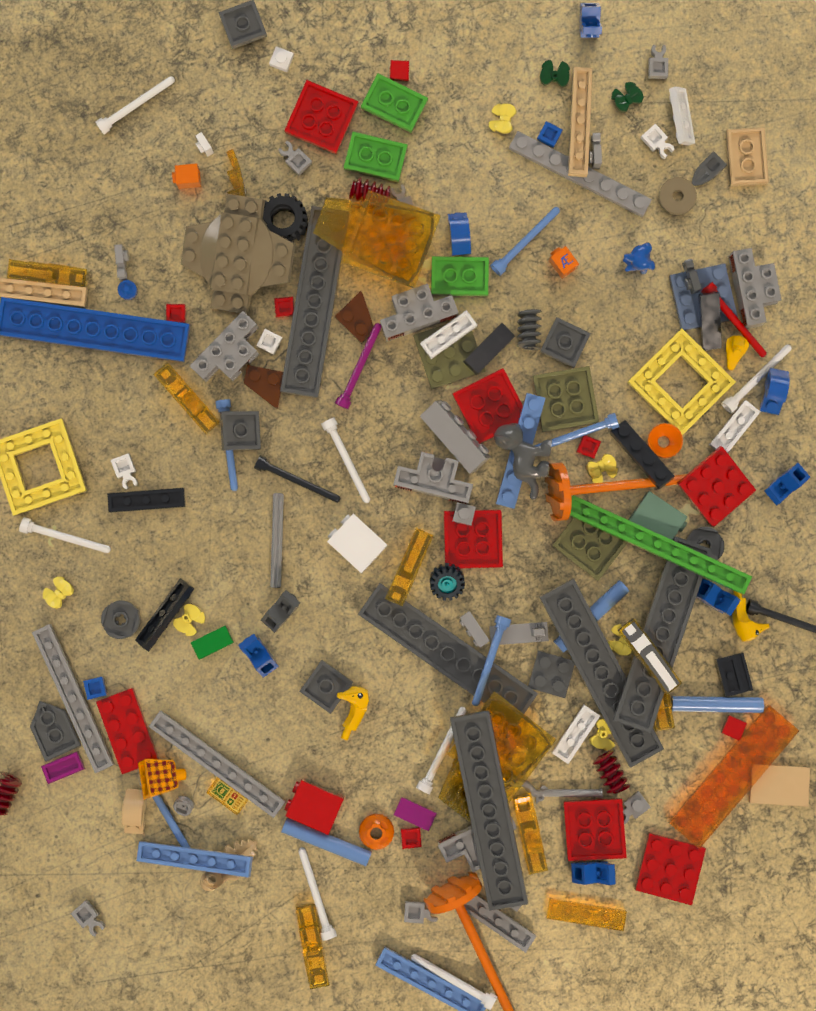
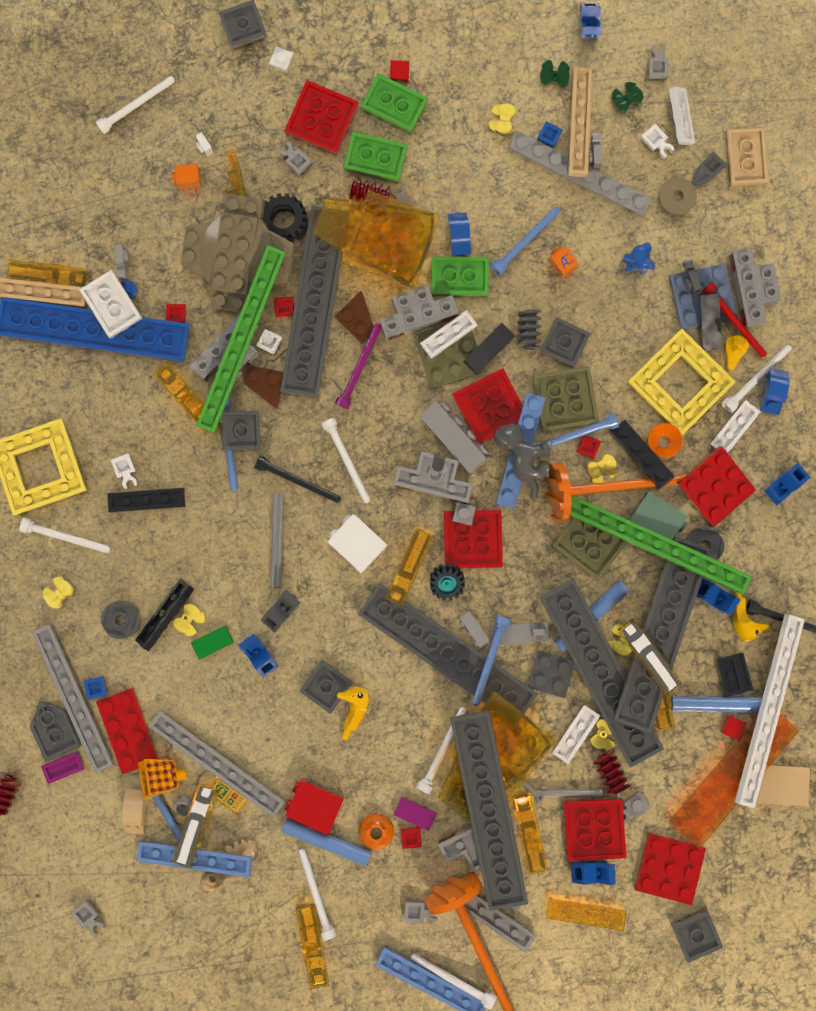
(110, 304): none -> white tile
(194, 825): none -> slope
(240, 338): none -> bright green plate
(697, 936): none -> dark grey plate
(769, 711): none -> white plate

